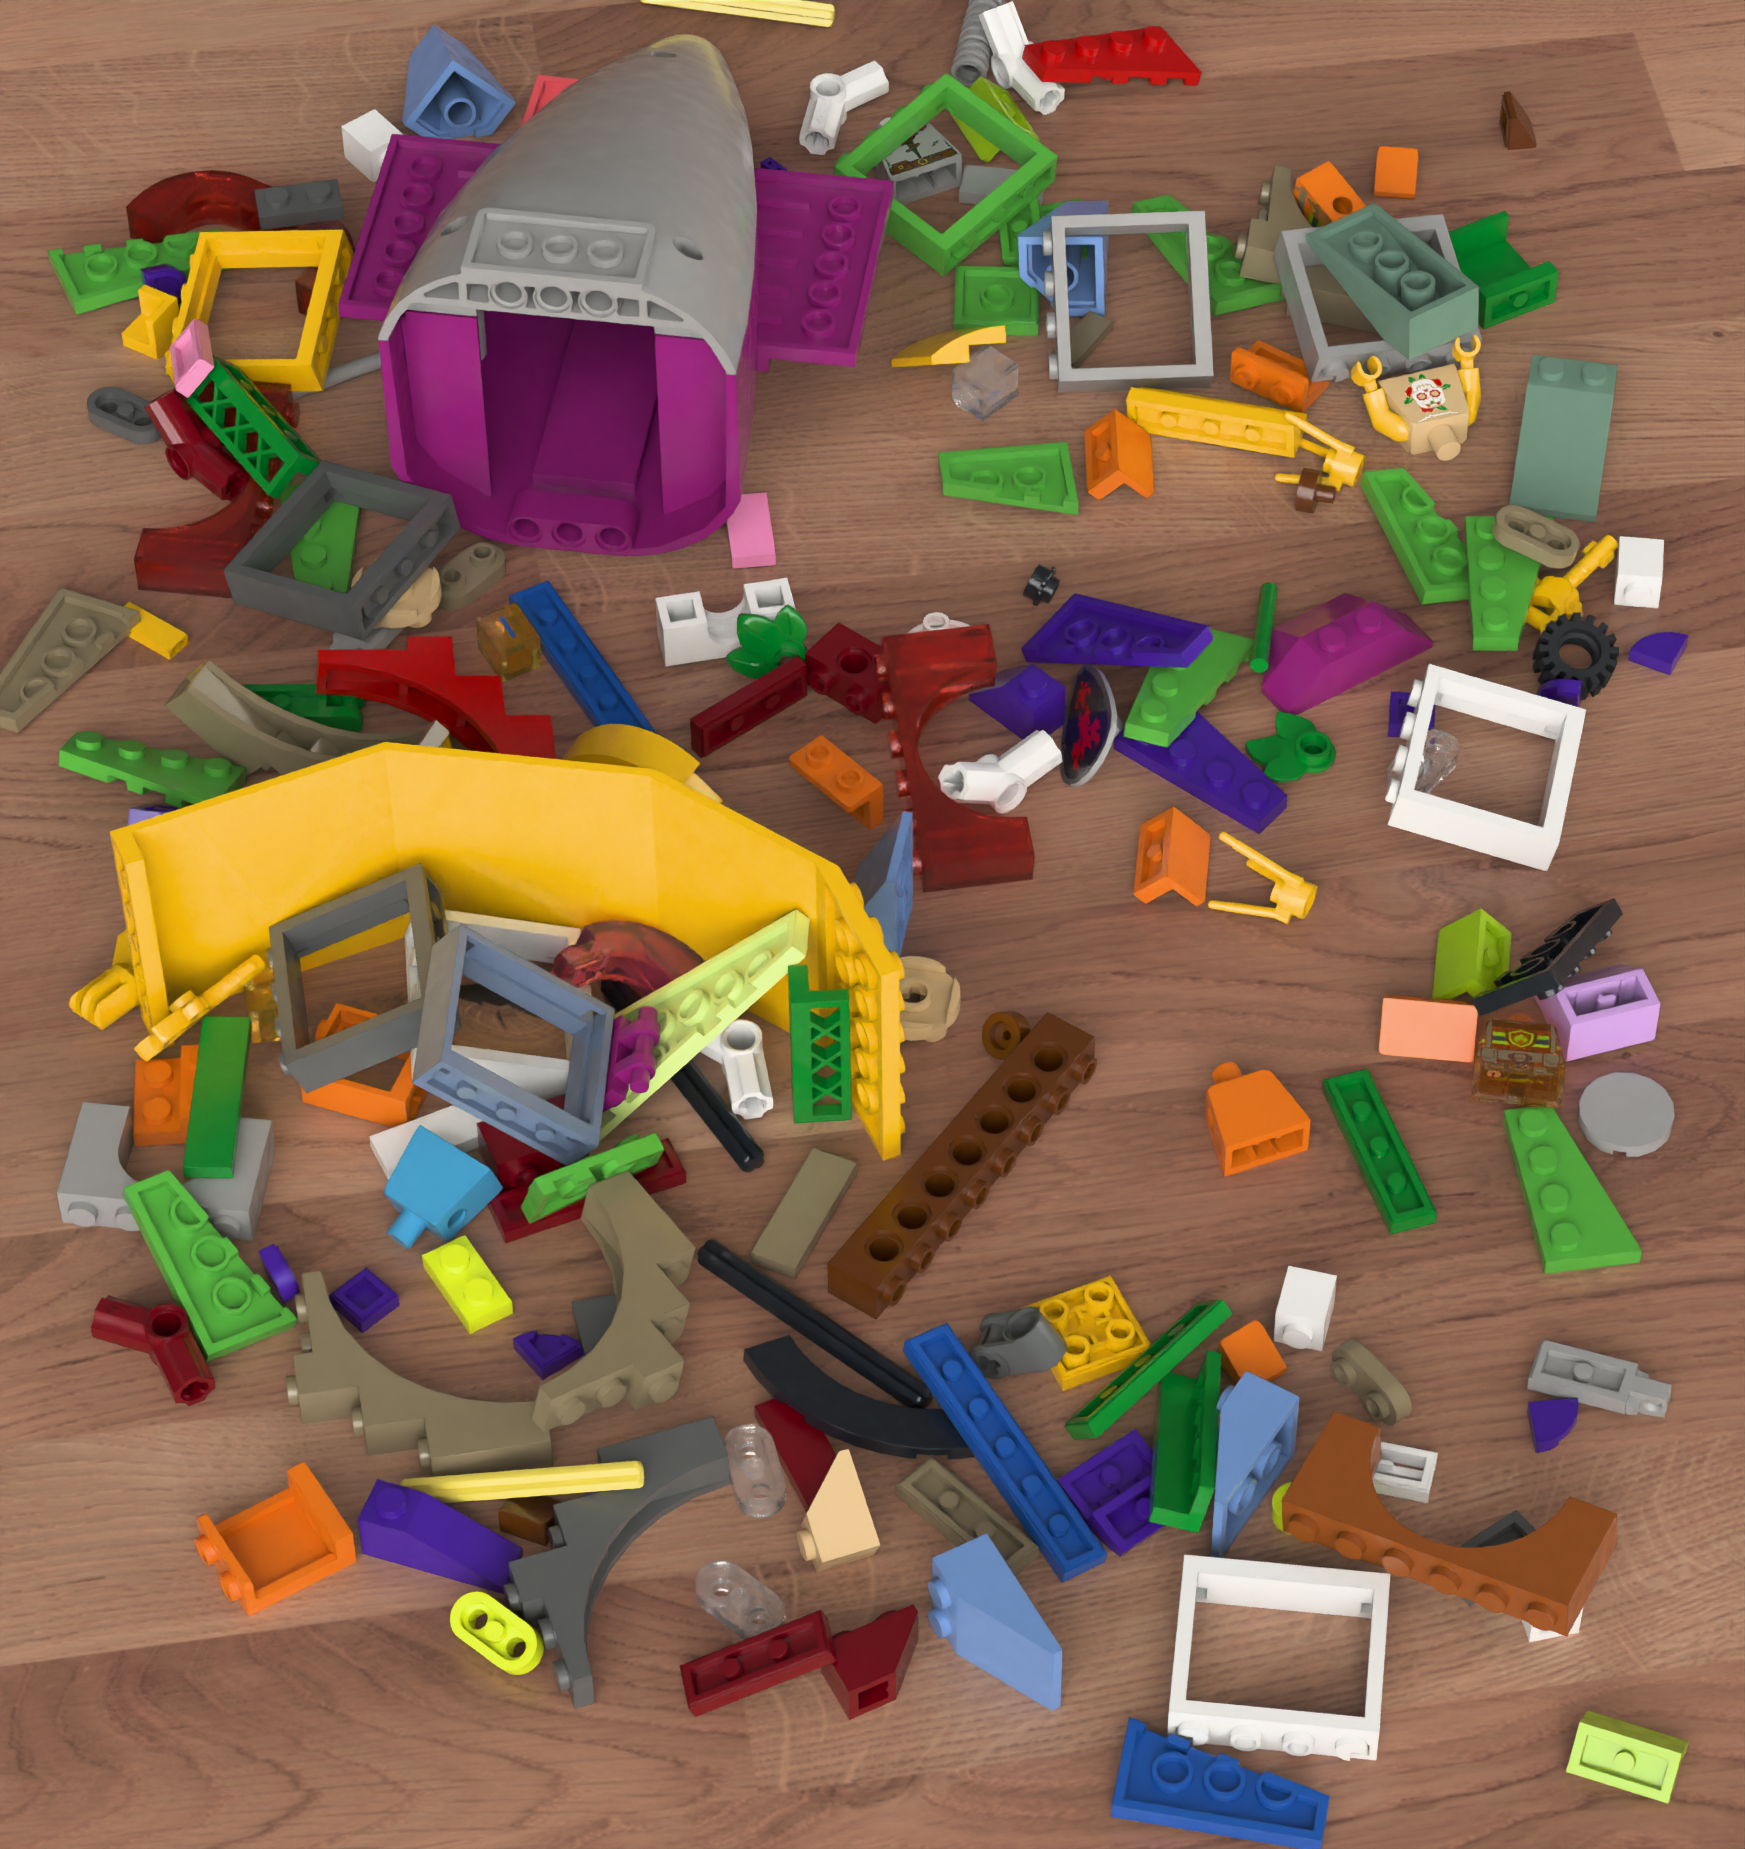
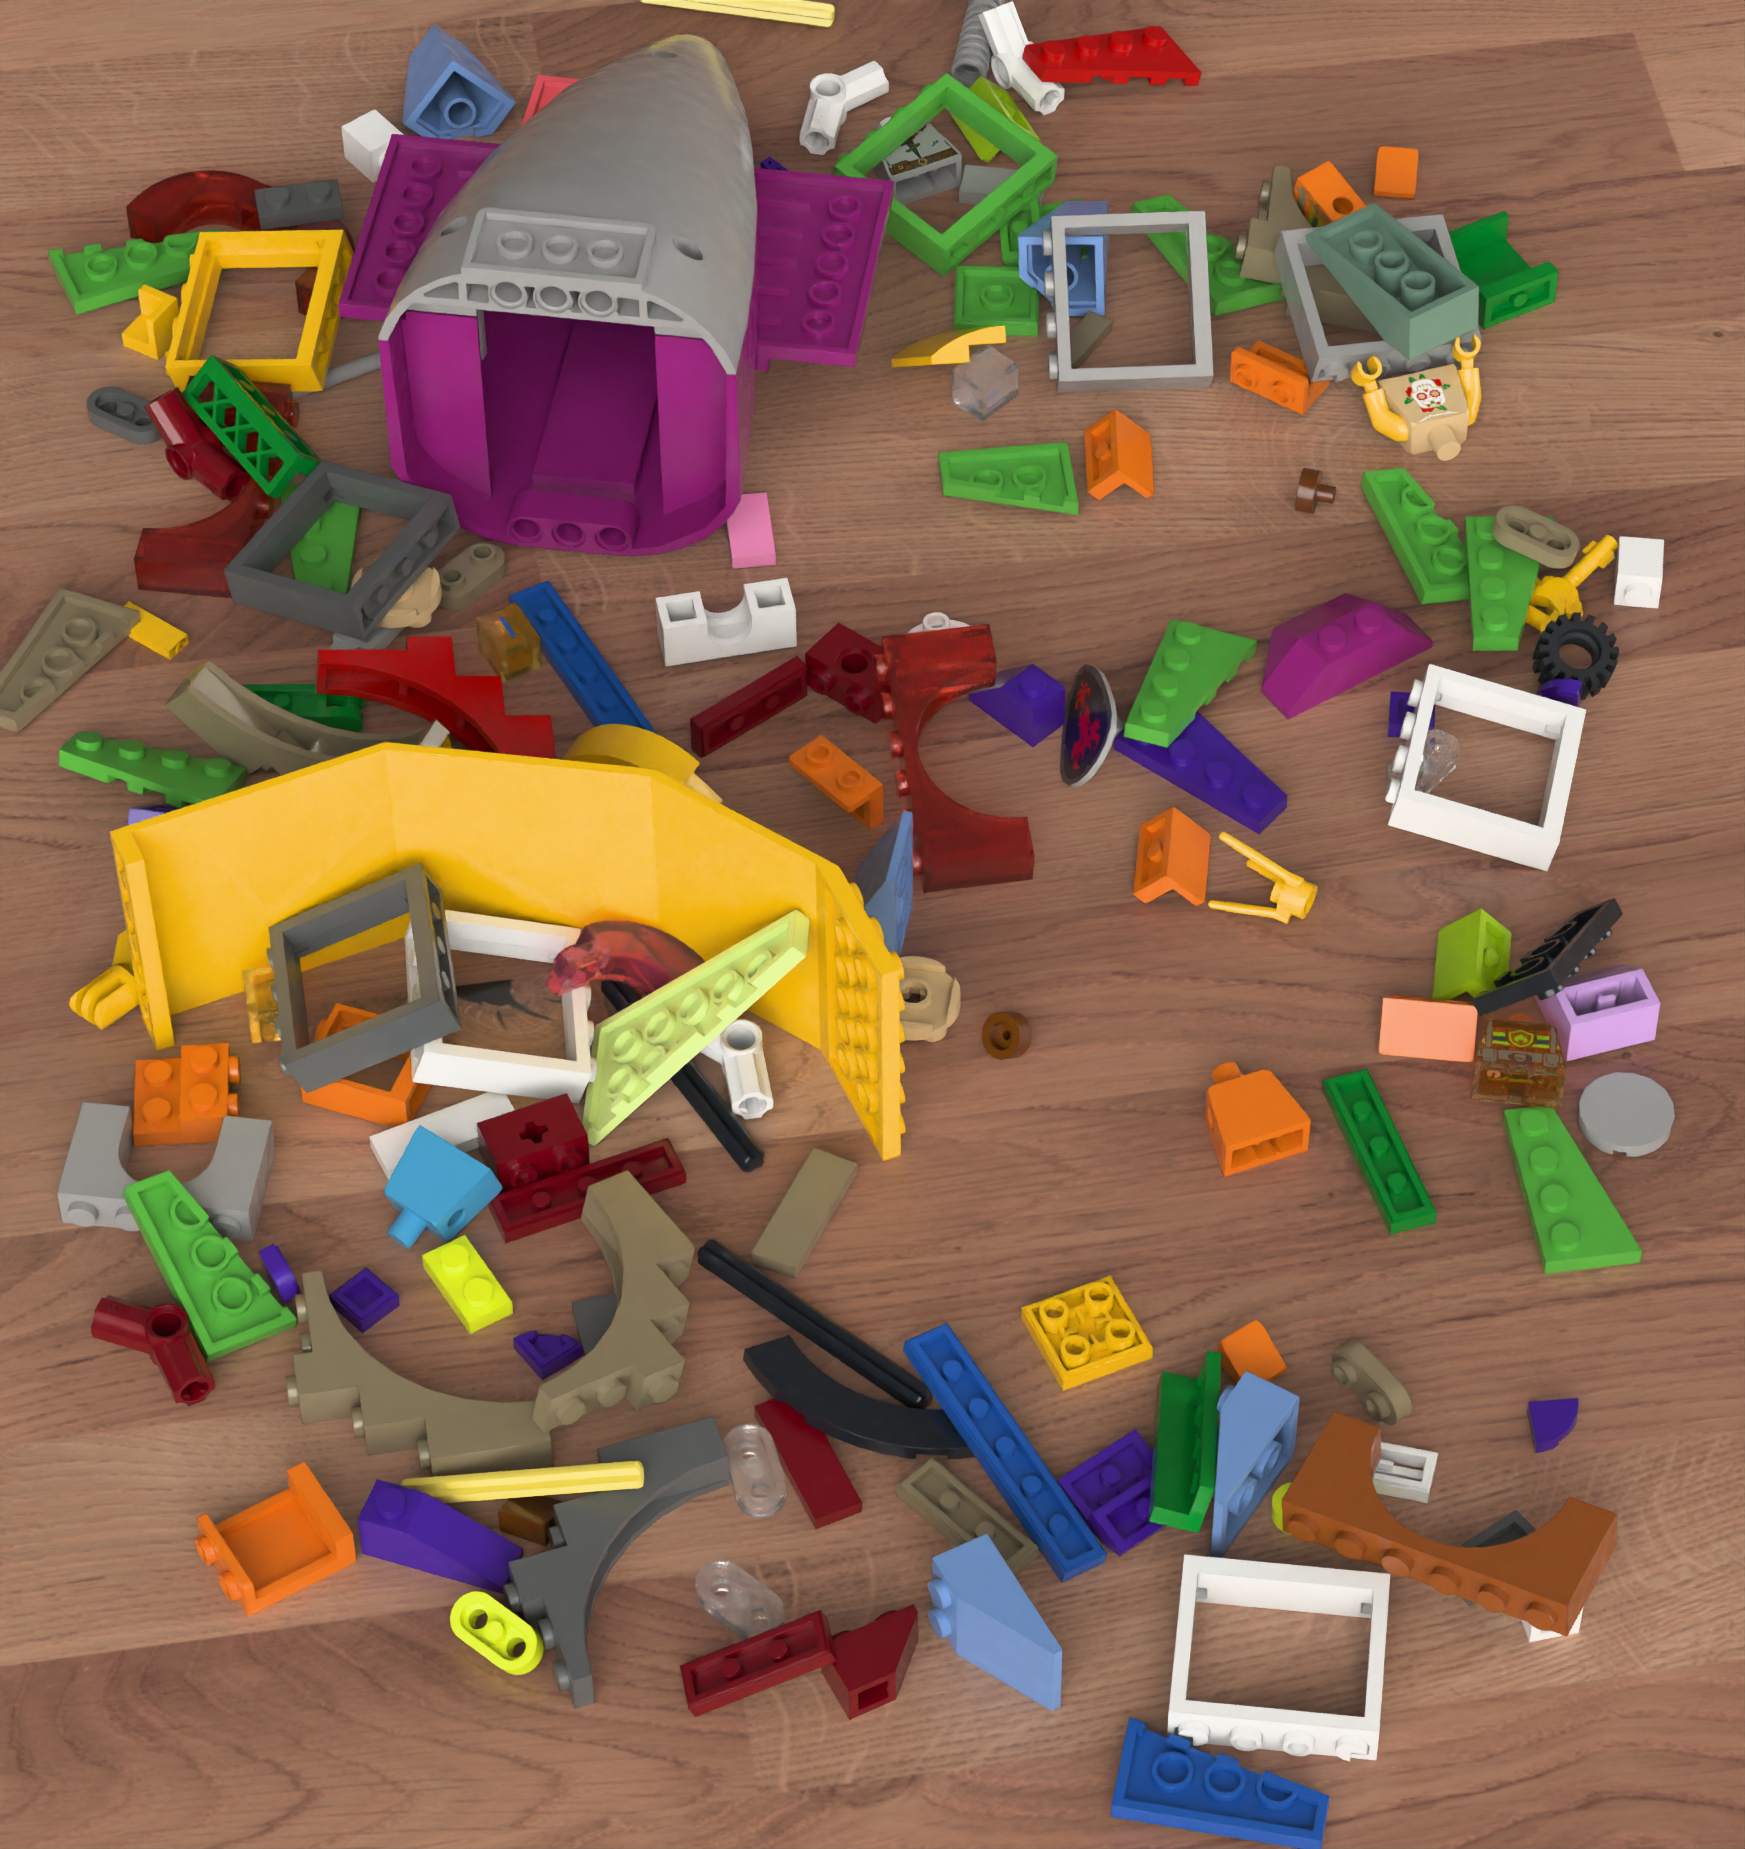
(164, 278): dark purple tile -> none
(190, 1009): yellow piece -> none
(191, 357): bright pink tile -> none
(217, 1097): green tile -> none
(489, 1097): sand blue window -> none
(570, 1184): bright green wing -> none
(631, 1067): magenta plate -> none
(766, 641): green plate -> none
(803, 1049): green fence -> none
(838, 1521): tan slope -> none
(961, 1166): reddish brown brick -> none
(1001, 779): white piece -> none
(1017, 1344): dark grey piece -> none
(1042, 585): black plate -> none
(1115, 634): dark purple wing -> none
(1147, 1369): green tile -> none
(1214, 421): yellow fence -> none
(1264, 627): green bar -> none
(1293, 749): green plate -> none
(1305, 1308): white brick -> none
(1341, 460): yellow plant -> none
(1515, 124): reddish brown slope -> none
(1564, 437): sand green slope -> none
(1597, 1380): light grey hinge -> none
(1626, 1756): panel -> none
(1659, 651): dark purple tile -> none

